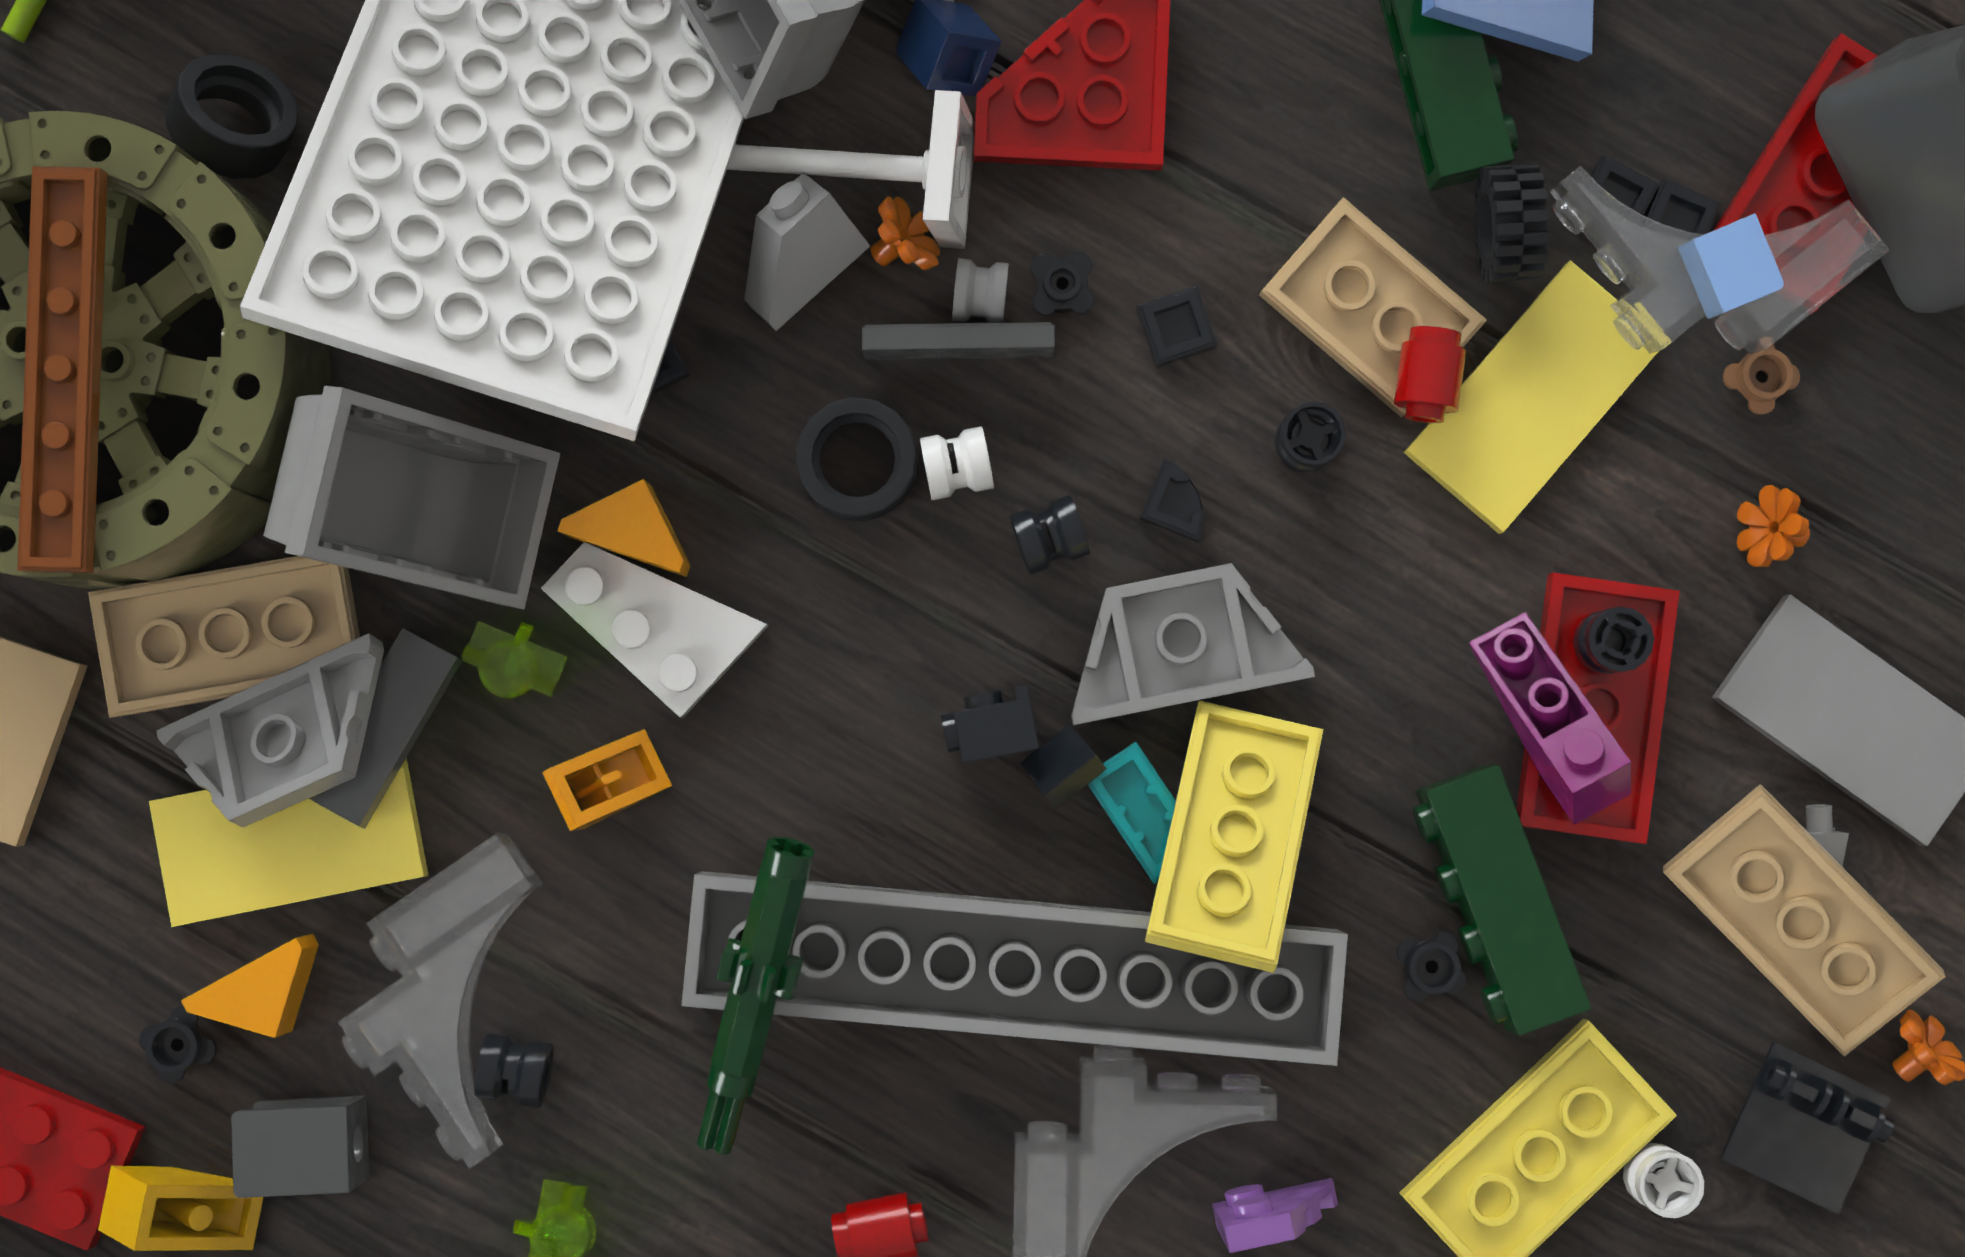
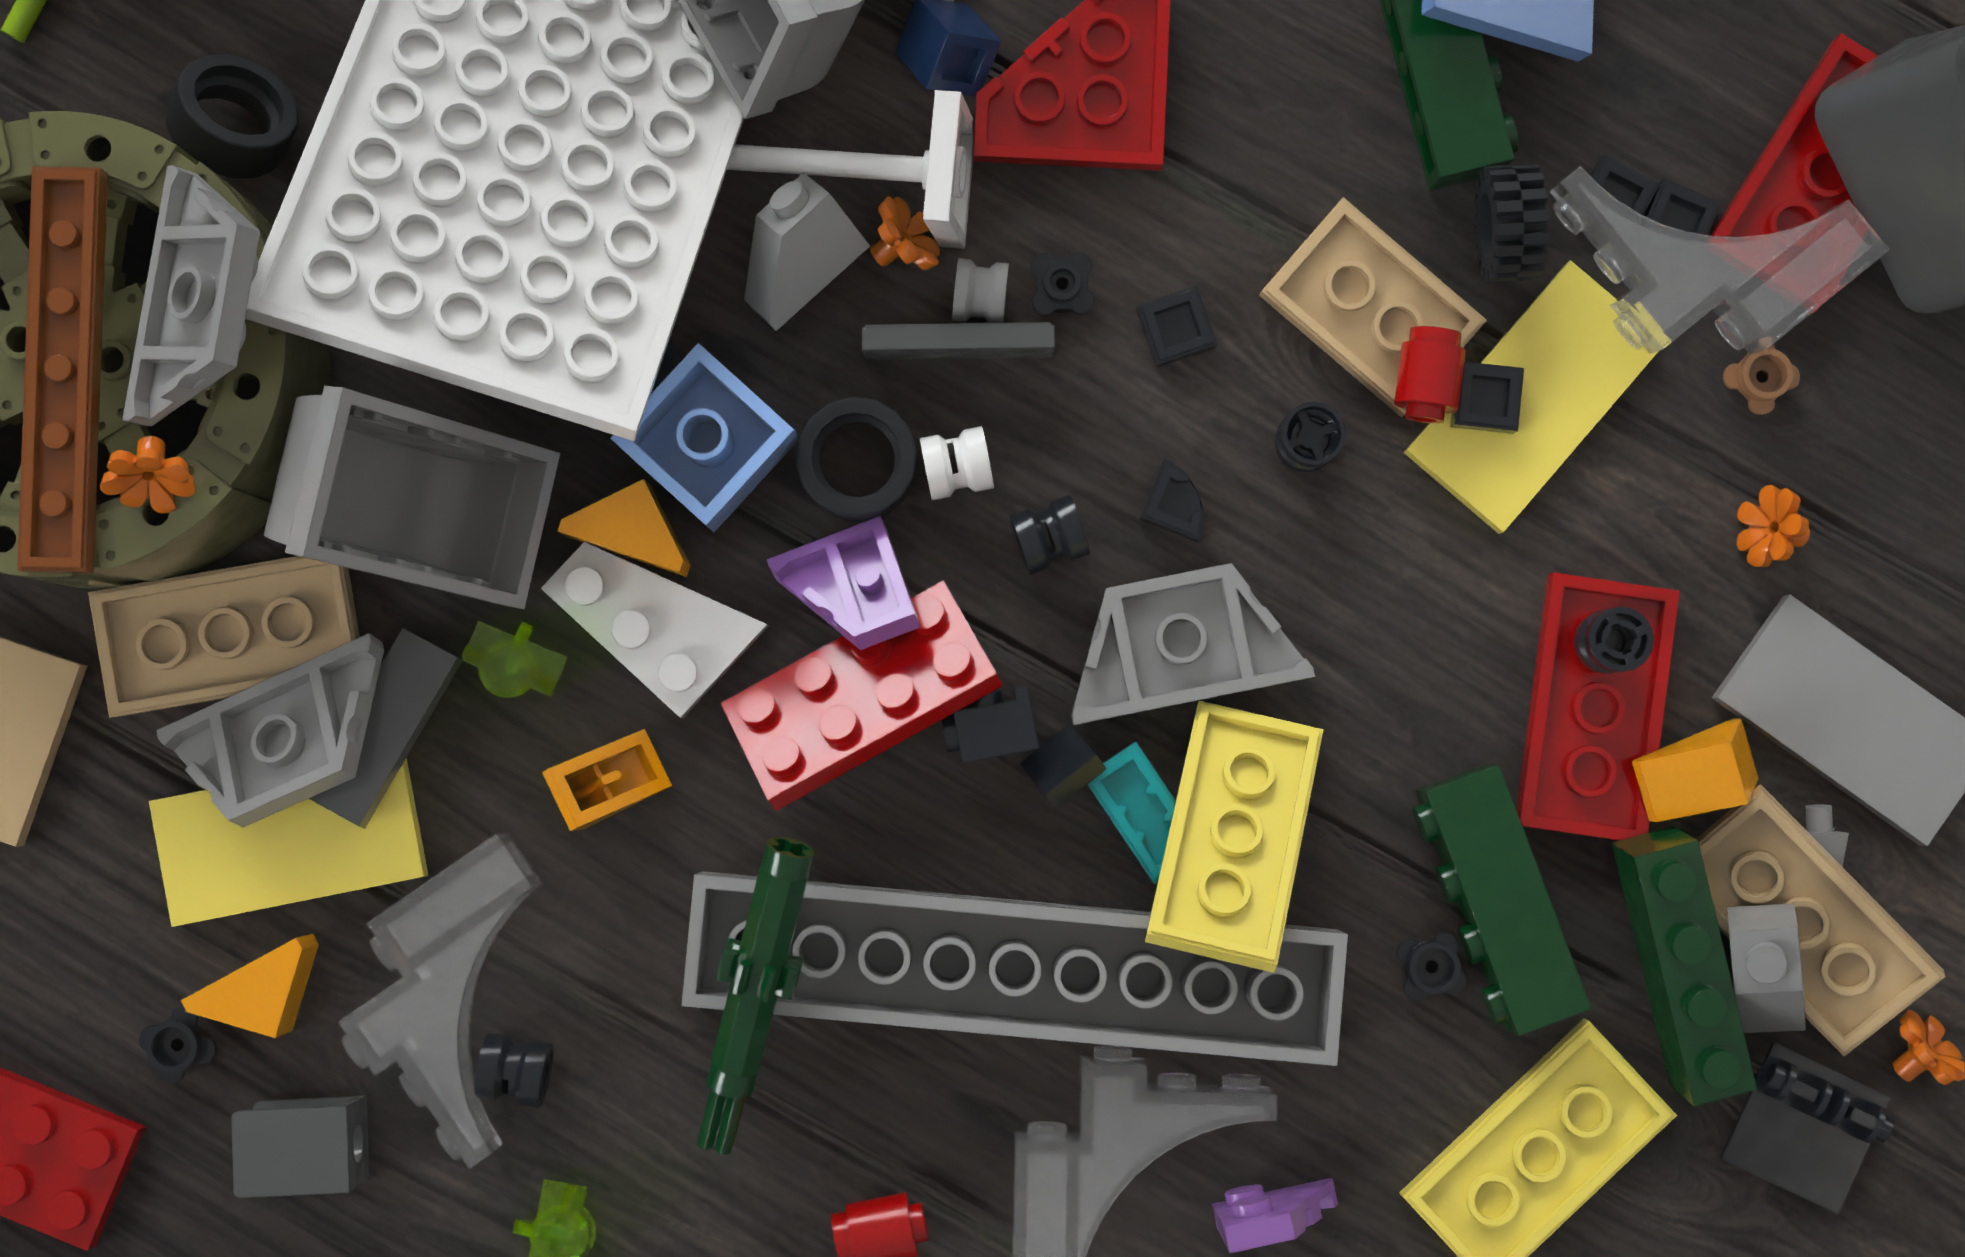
(148, 476): none -> orange plant
(177, 1210): yellow slope -> none
(191, 298): none -> light grey wing
(708, 438): none -> light blue brick
(851, 583): none -> medium lavender wing
(857, 703): none -> plate
(1489, 398): none -> black tile
(1553, 719): magenta slope -> none
(1676, 1186): white wheel -> none
(1684, 965): none -> dark green brick
(1698, 773): none -> light orange slope
(1731, 266): light blue panel -> none
(1767, 967): none -> light grey slope

